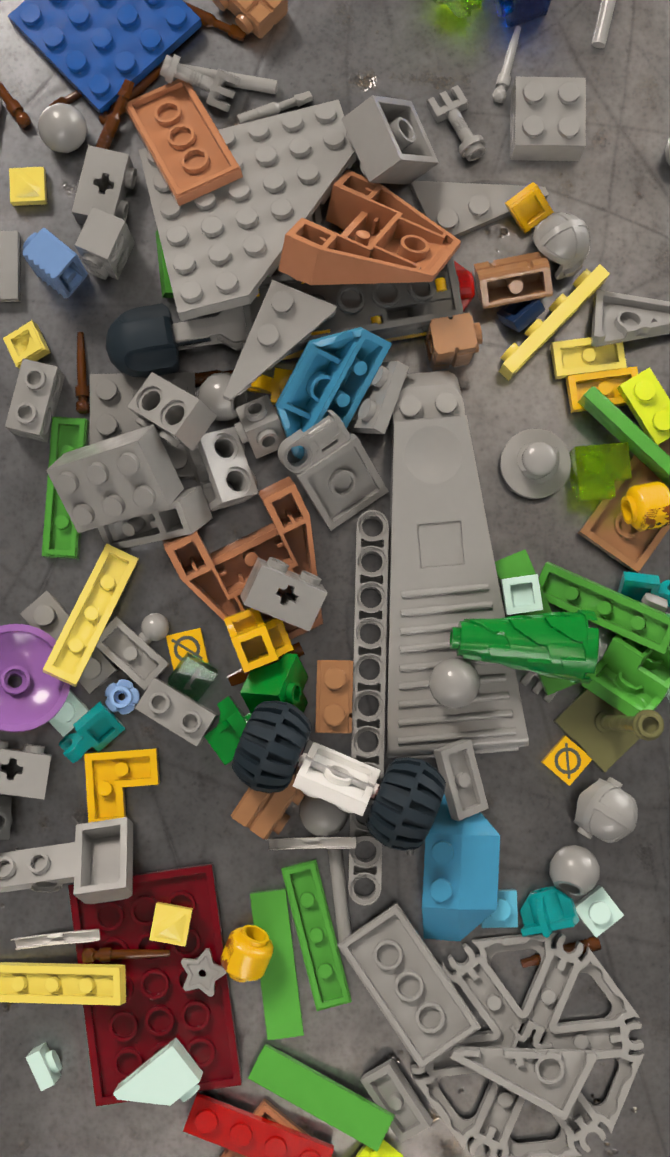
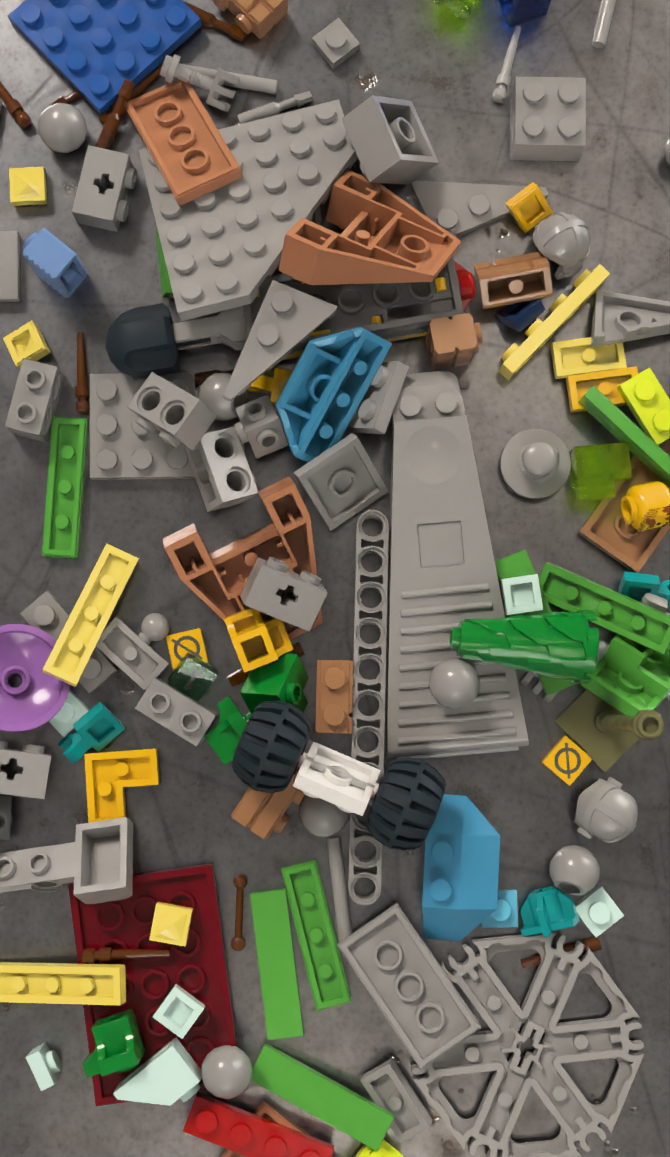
(79, 936): white piece -> none
(104, 244): light grey brick -> none
(115, 479): light grey brick -> none
(116, 1045): none -> green brick
(131, 694): light blue plate -> none
(179, 1011): none -> light aqua plate
(181, 518): light grey slope -> none
(203, 962): light grey plate -> none
(226, 1071): none -> light grey piece
(238, 942): none -> reddish brown hinge
(247, 953): yellow head -> none
(312, 842): white piece -> none
(317, 442): light grey piece -> none
(335, 43): none -> light grey plate
(462, 777): light grey plate -> none
(472, 145): light grey hinge -> none
(539, 1075): light grey wing -> none

